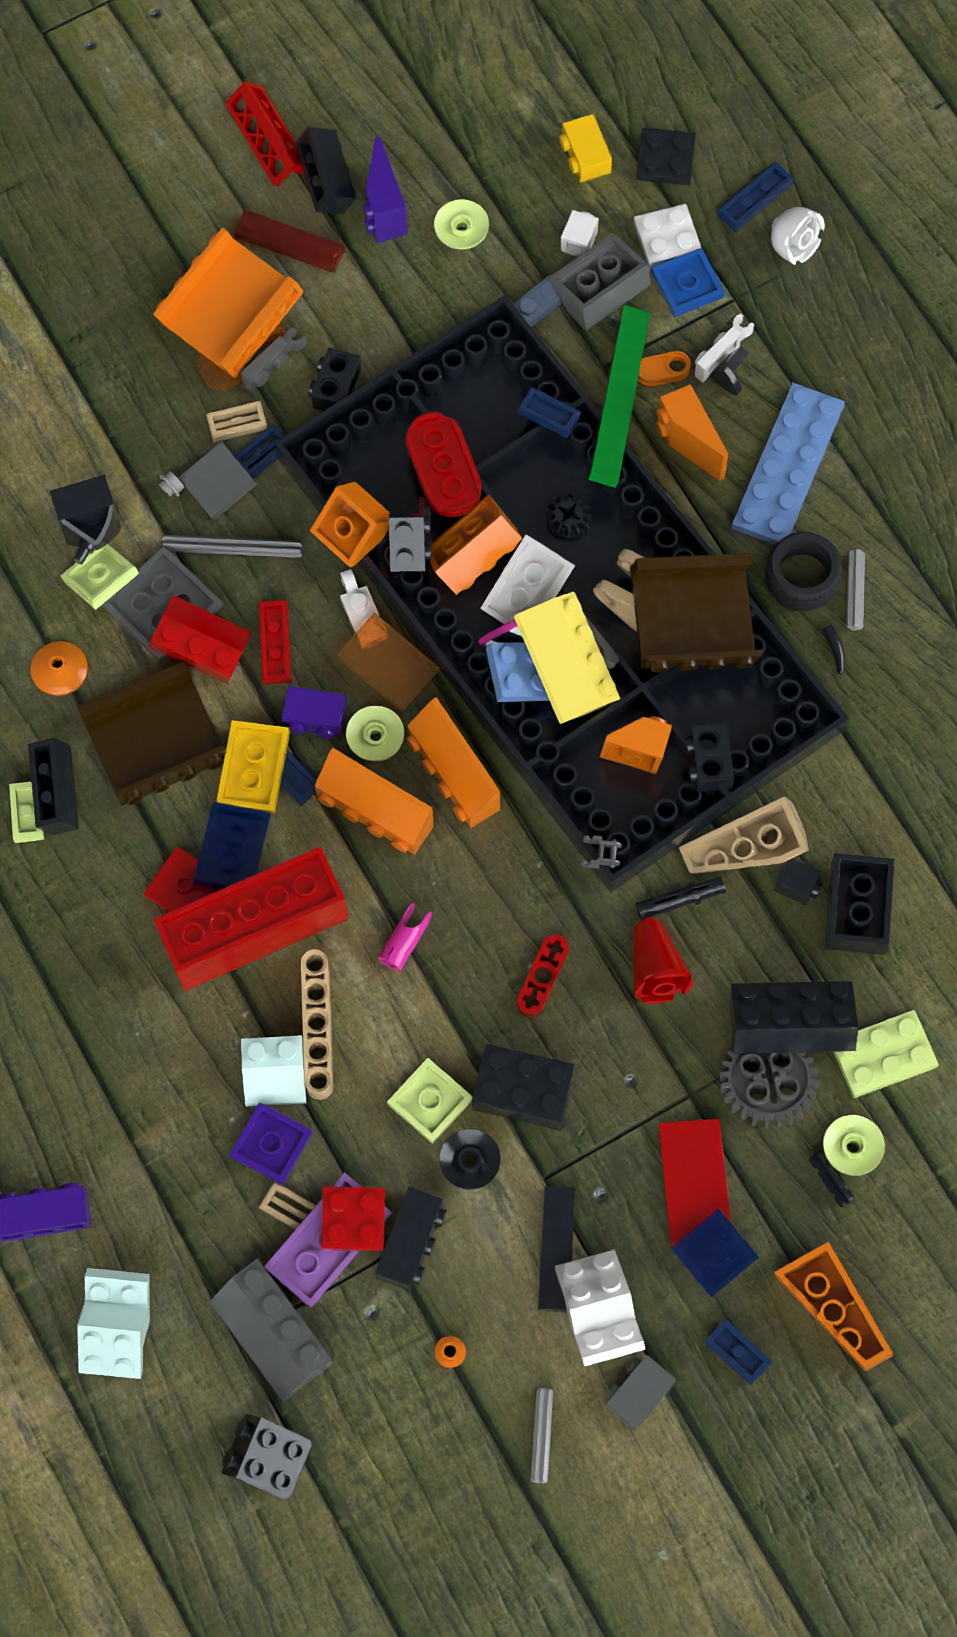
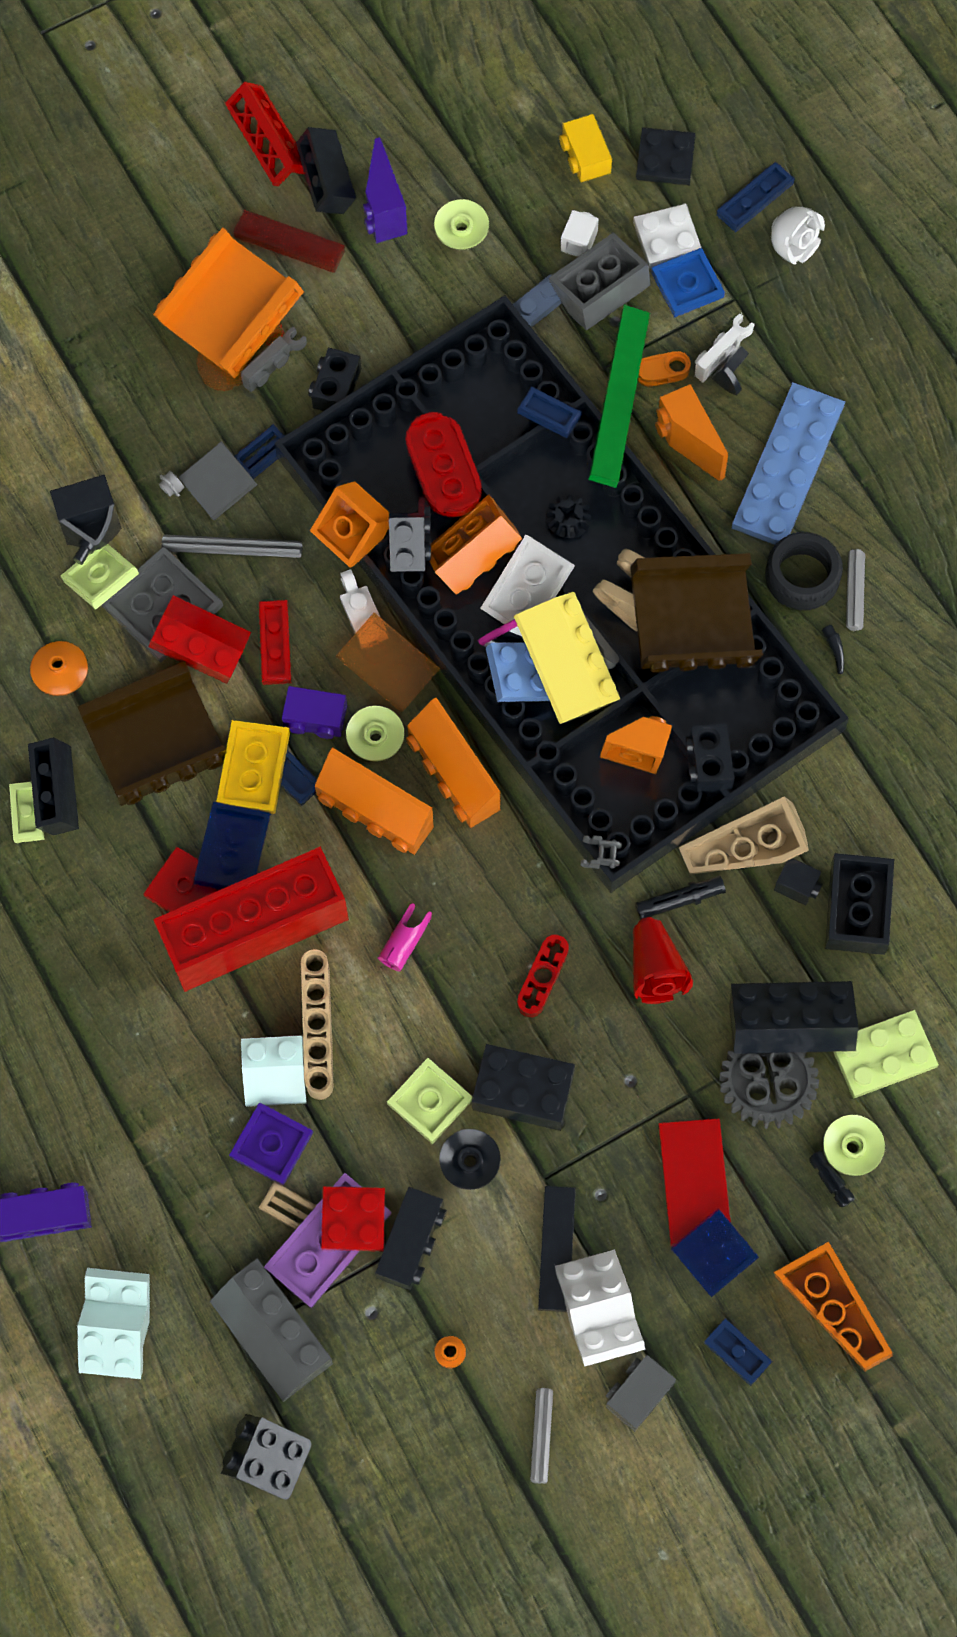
(239, 425): tan tile -> none

